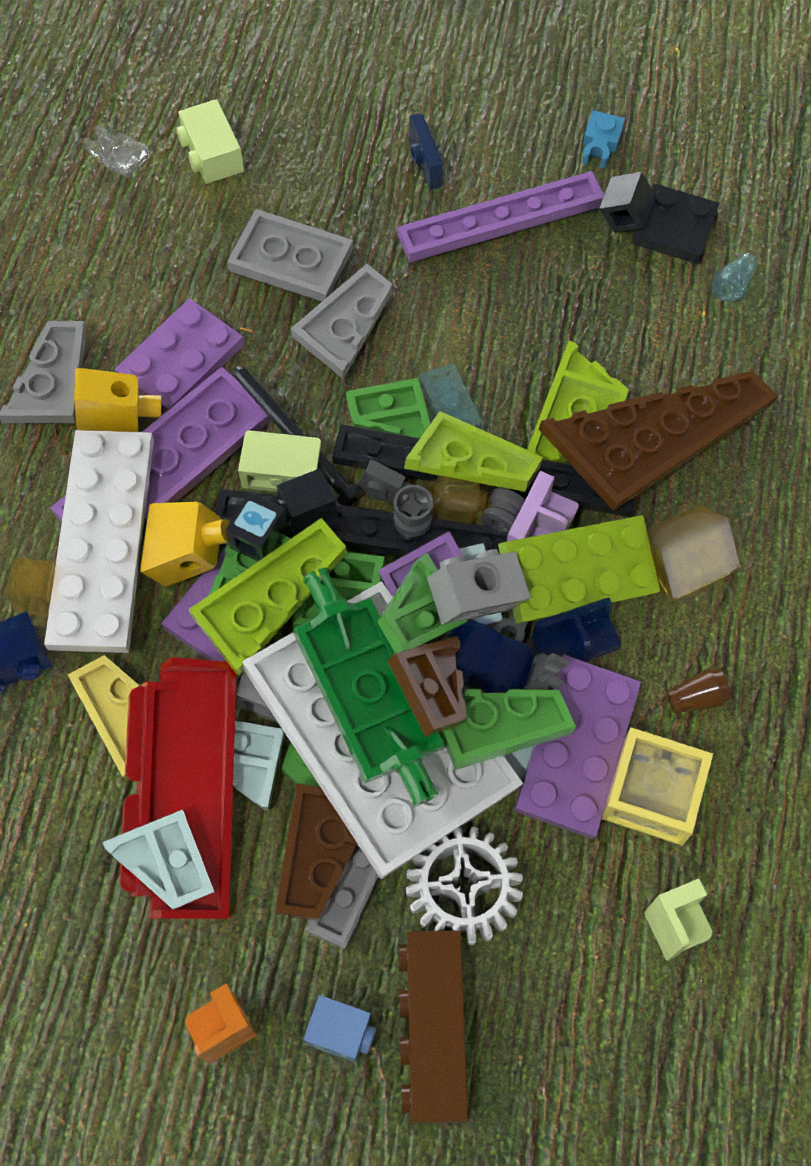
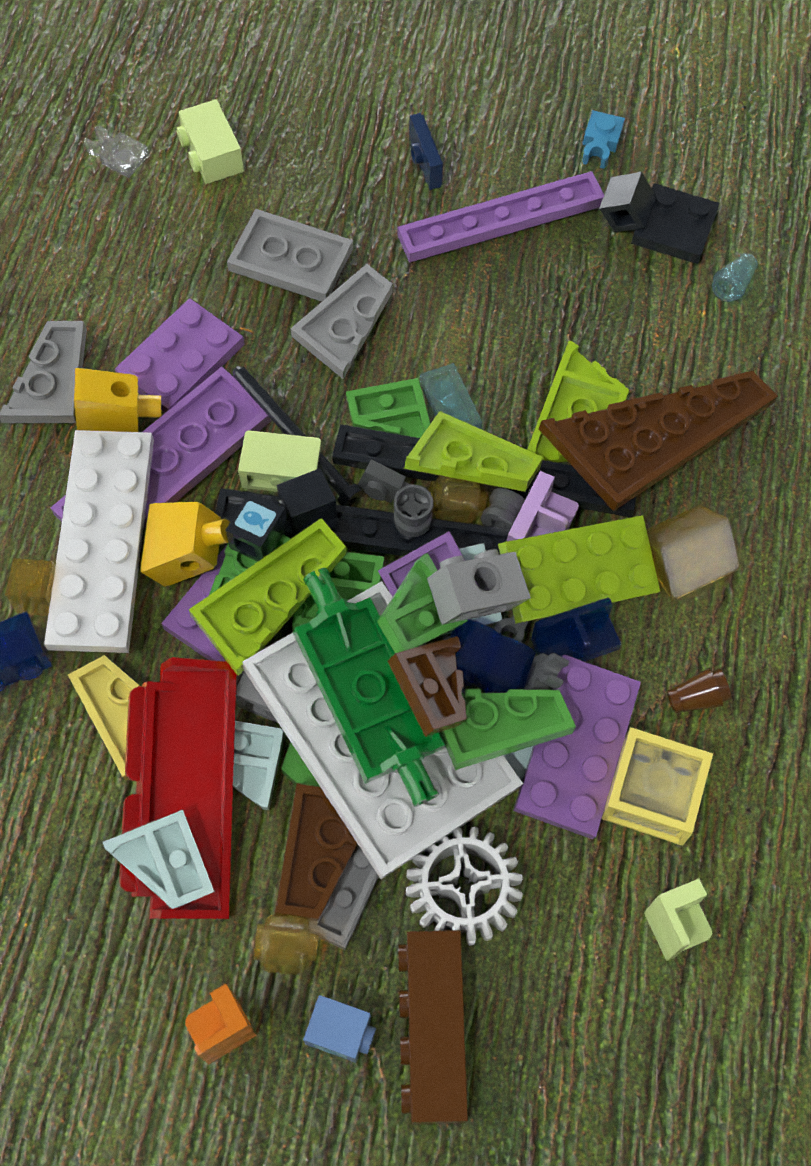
(285, 944): none -> clear yellow head

